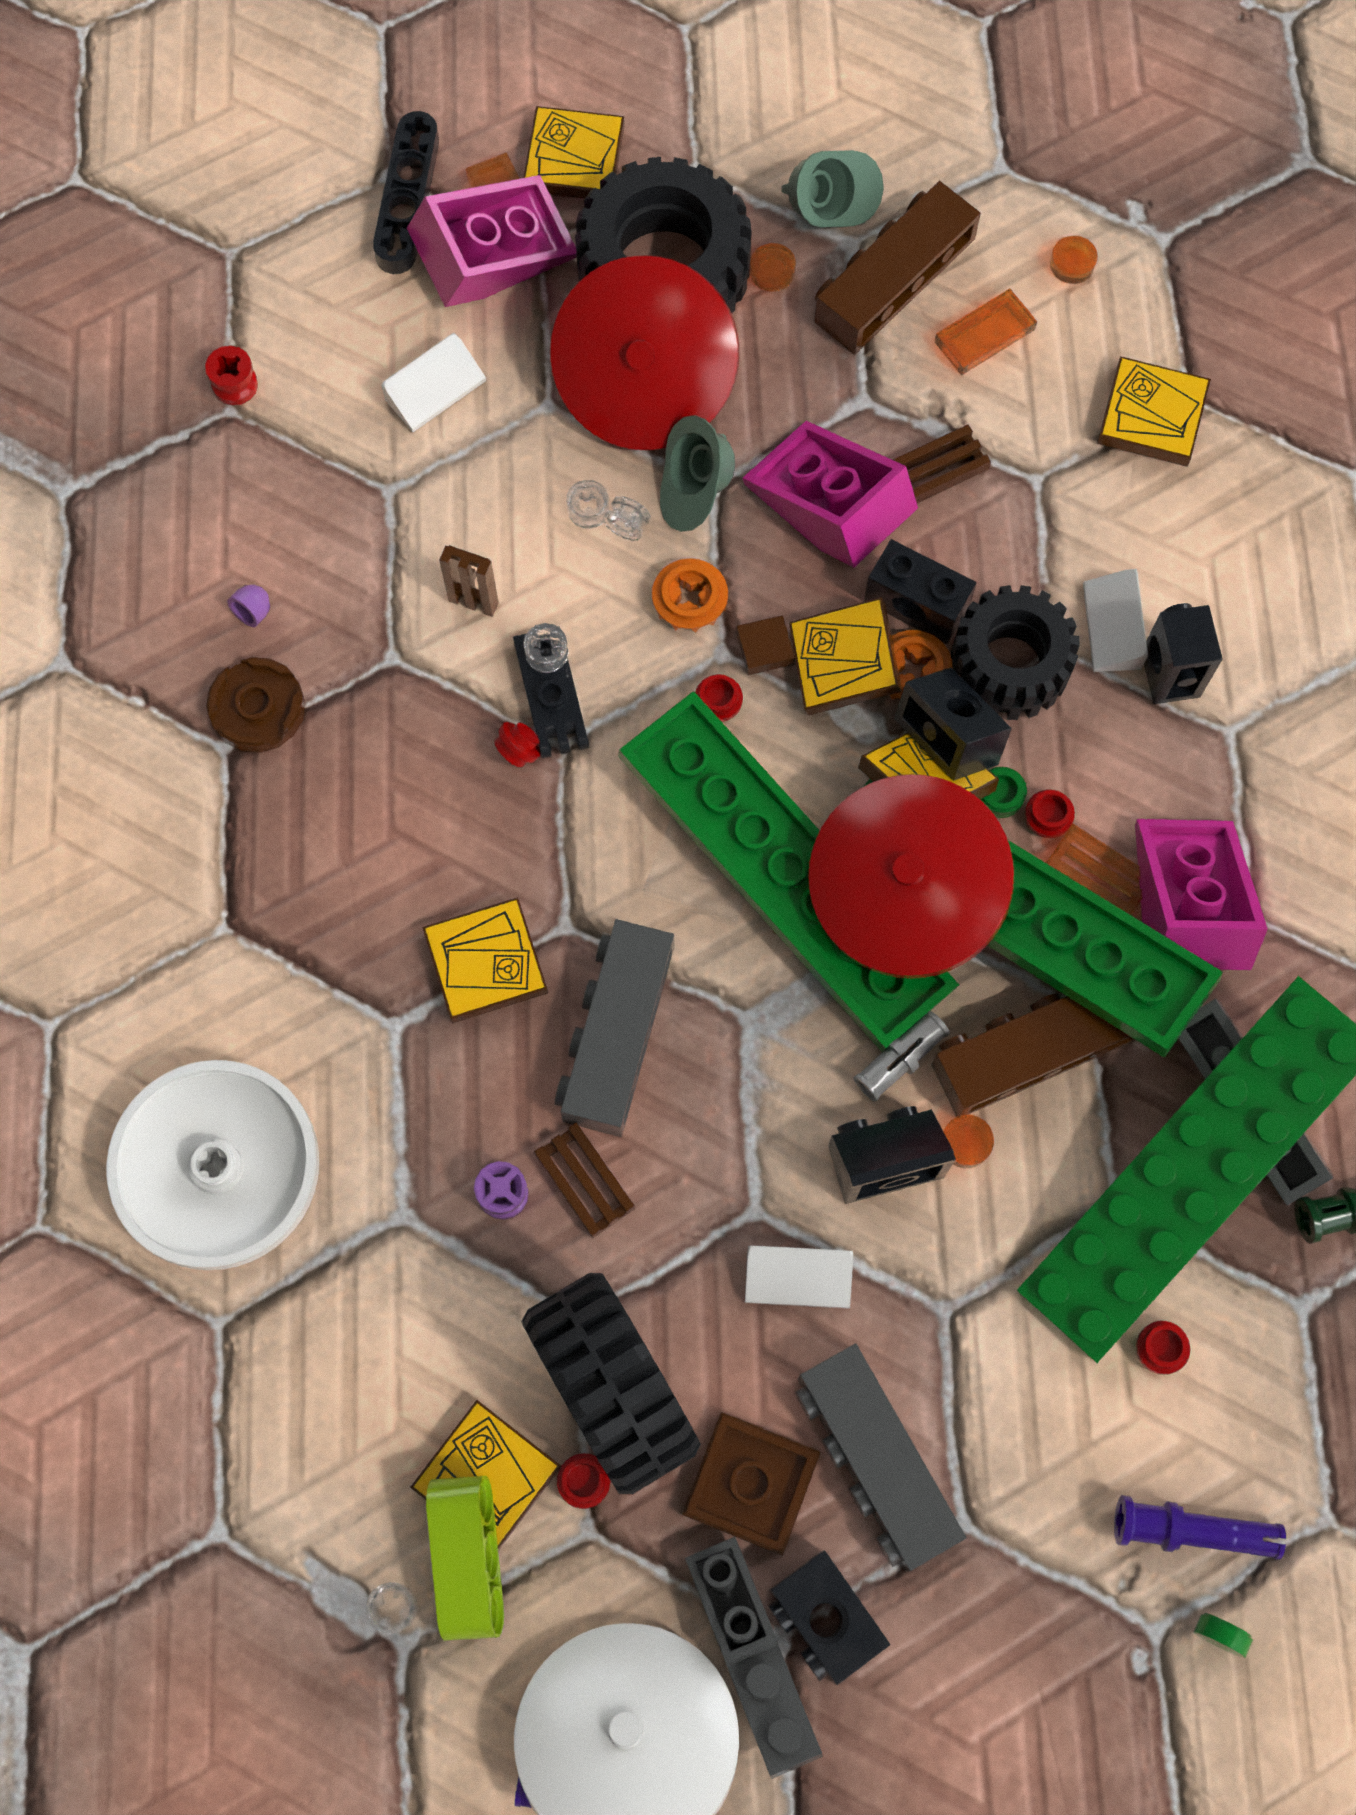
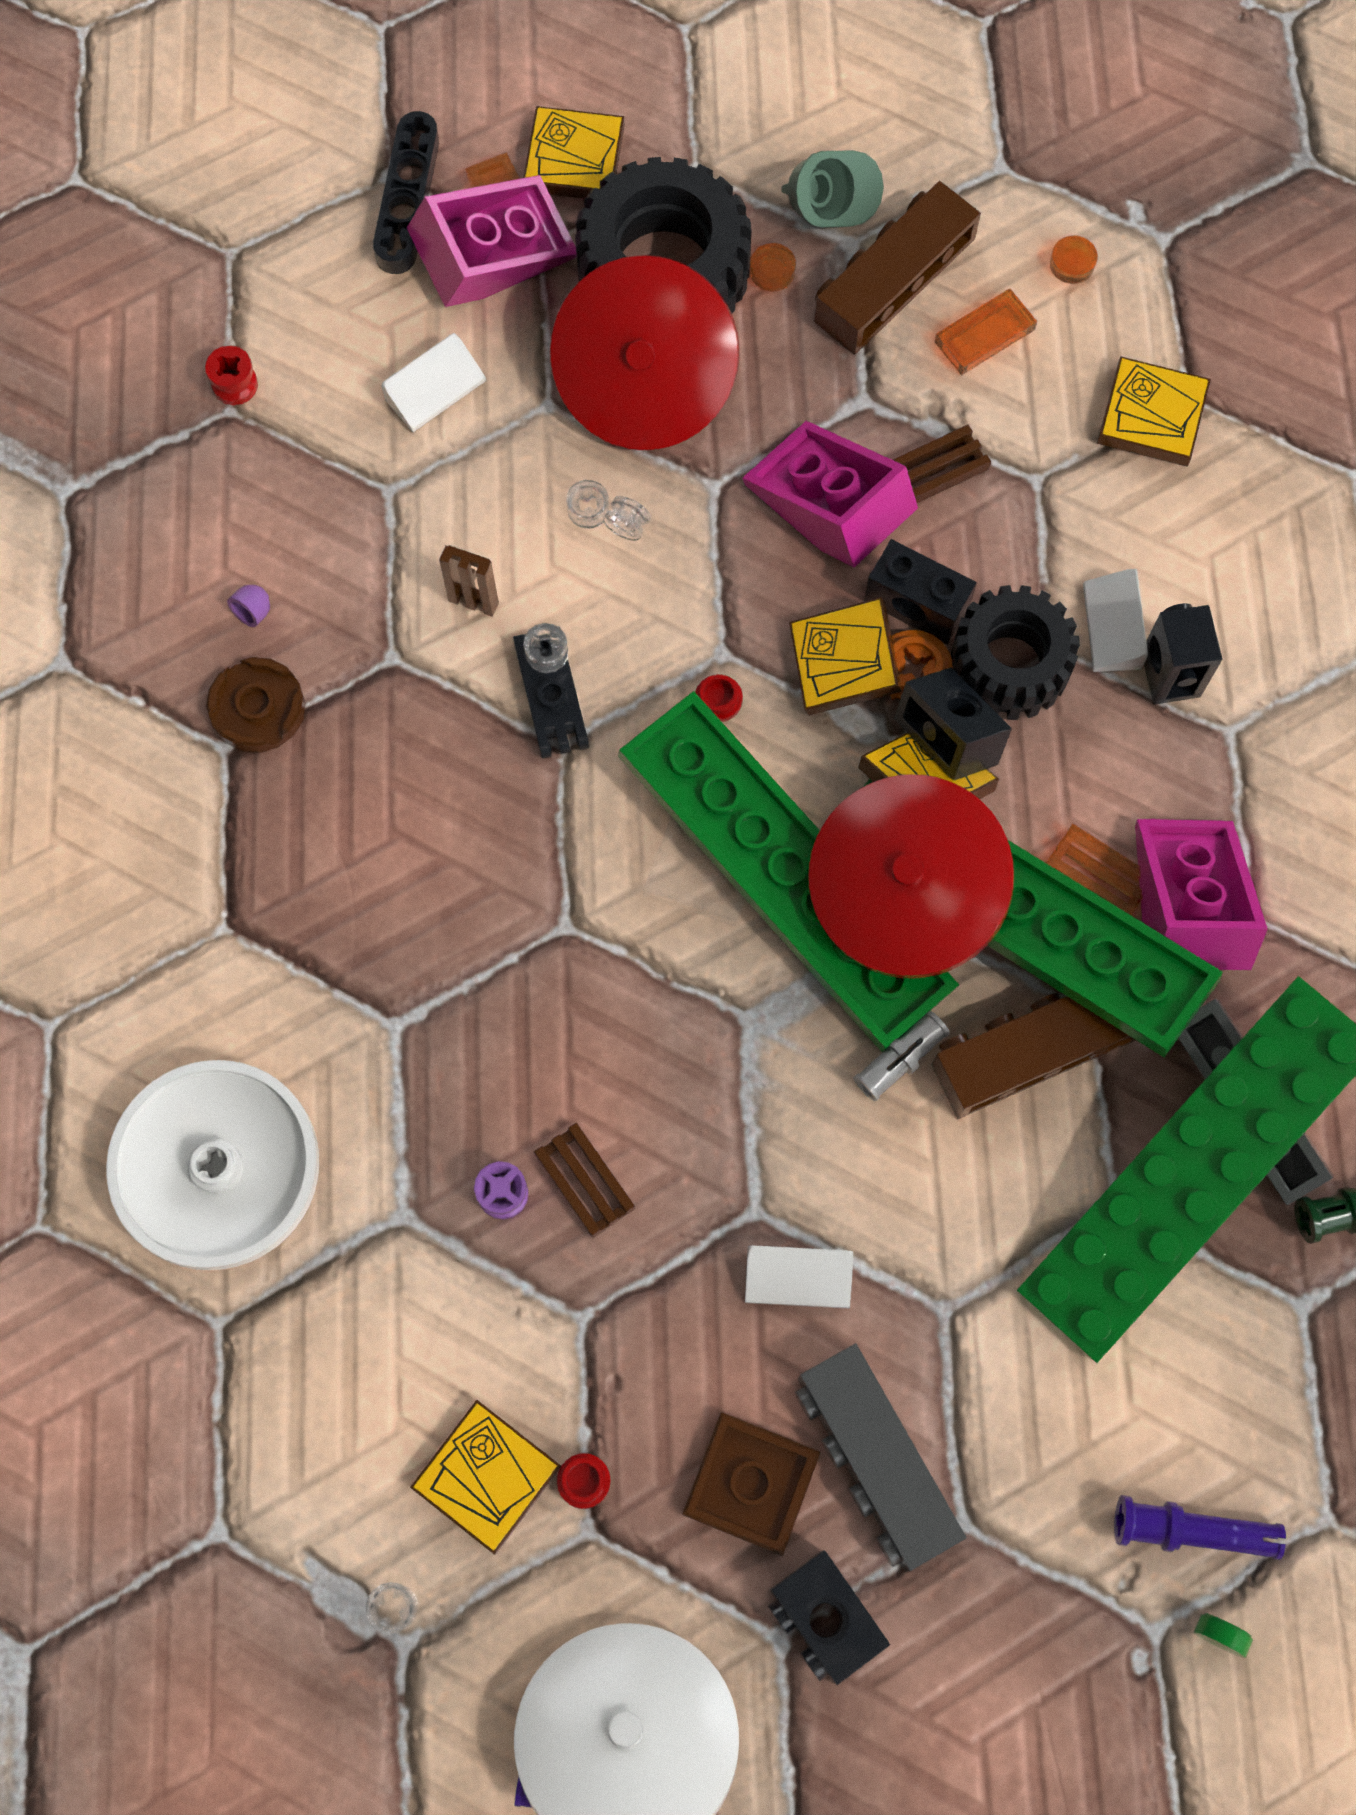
(465, 1558): lime beam -> none
(485, 960): yellow tile -> none
(517, 743): red plate -> none
(610, 1383): black tyre -> none
(617, 1027): dark grey brick -> none
(692, 575): orange gear -> none
(695, 470): sand green piece -> none
(753, 1658): dark grey slope -> none
(765, 645): reddish brown tile -> none
(890, 1154): black slope -> none
(970, 1140): clear orange tile -> none
(1008, 794): green tile -> none
(1049, 813): red plate -> none
(1163, 1347): red plate -> none

